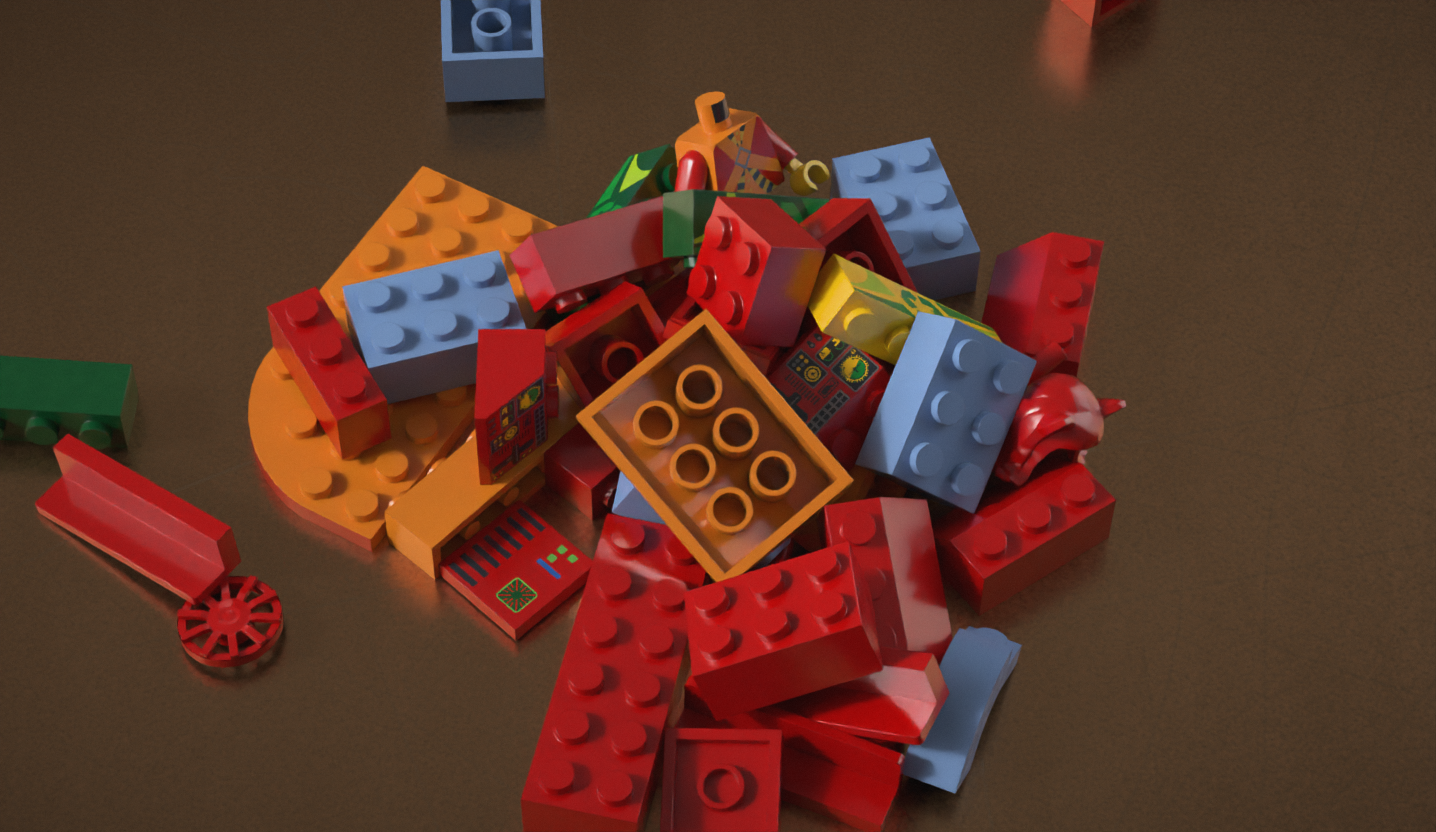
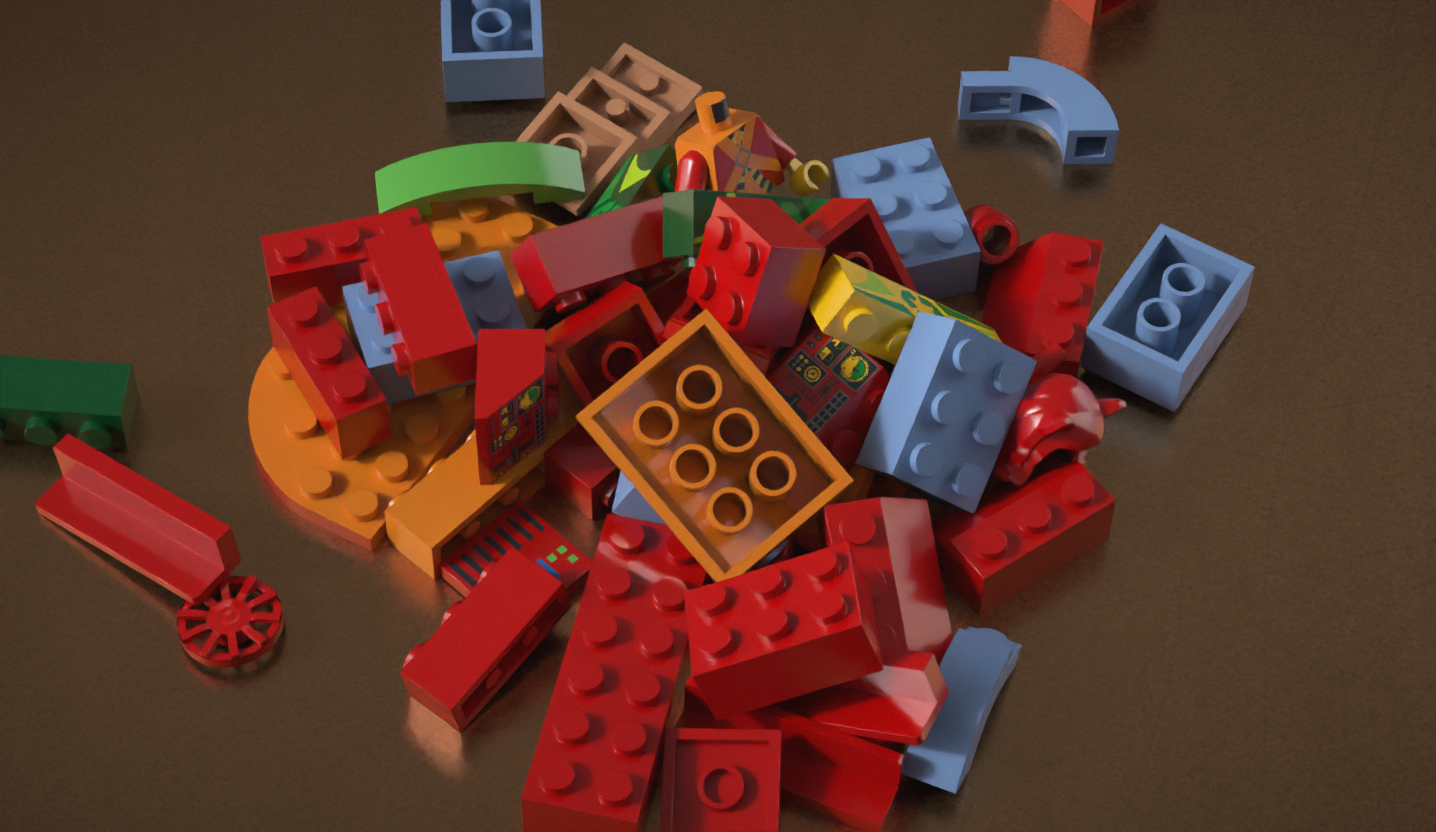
(326, 254): none -> red brick
(419, 309): none -> red brick
(480, 172): none -> bright green slope
(485, 638): none -> red brick
(614, 115): none -> nougat slope
(1002, 235): none -> red brick
(1048, 98): none -> medium blue arch
(1167, 317): none -> medium blue brick

